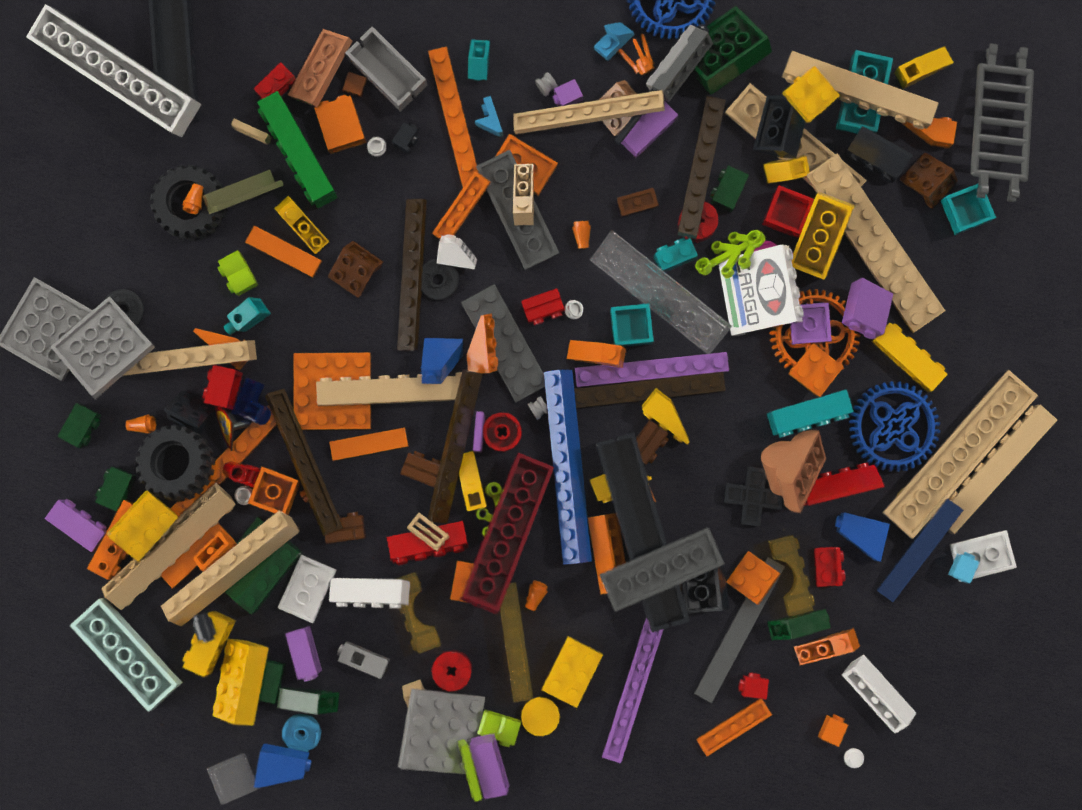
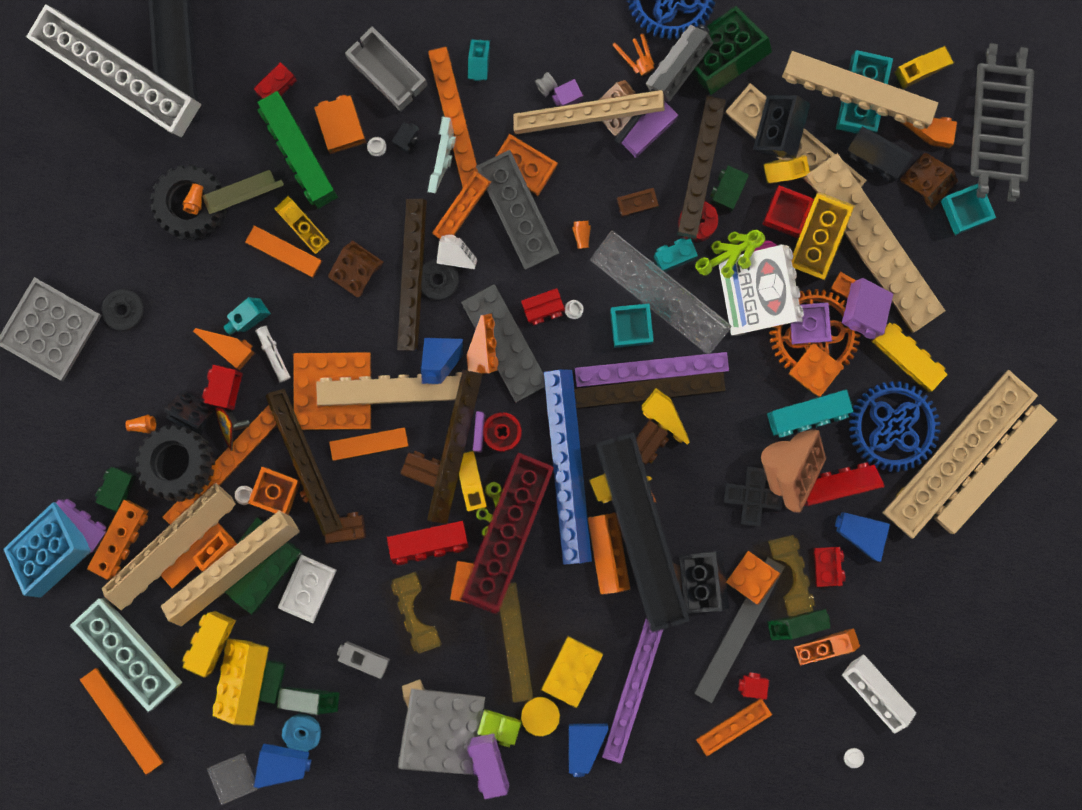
(46, 551): none -> dark azure slope
(80, 426): dark green brick -> none
(102, 347): light grey plate -> none
(121, 721): none -> orange tile
(142, 525): yellow brick -> none
(195, 357): tan brick -> none
(204, 627): black brick -> none
(237, 273): lime brick -> none
(245, 474): red piece -> none
(247, 406): clear blue brick -> none
(251, 131): tan tile -> none
(272, 353): none -> white pin
(304, 653): medium lavender brick -> none
(320, 68): nougat plate -> none
(354, 84): dark orange tile -> none
(369, 591): white brick -> none
(436, 547): tan tile -> none
(443, 159): none -> light aqua wing
(450, 681): red brick -> none
(469, 770): lime tile -> none
(491, 122): dark azure slope -> none
(523, 194): tan slope -> none
(536, 593): orange cone -> none
(538, 408): light grey wheel -> none
(584, 746): none -> blue slope
(596, 353): orange slope -> none
(615, 38): dark azure slope -> none
(661, 569): dark grey plate -> none
(810, 94): yellow brick -> none
(833, 729): orange brick -> none
(842, 284): none -> orange plate
(920, 549): dark blue tile -> none
(964, 567): medium azure brick -> none
(990, 550): white tile -> none

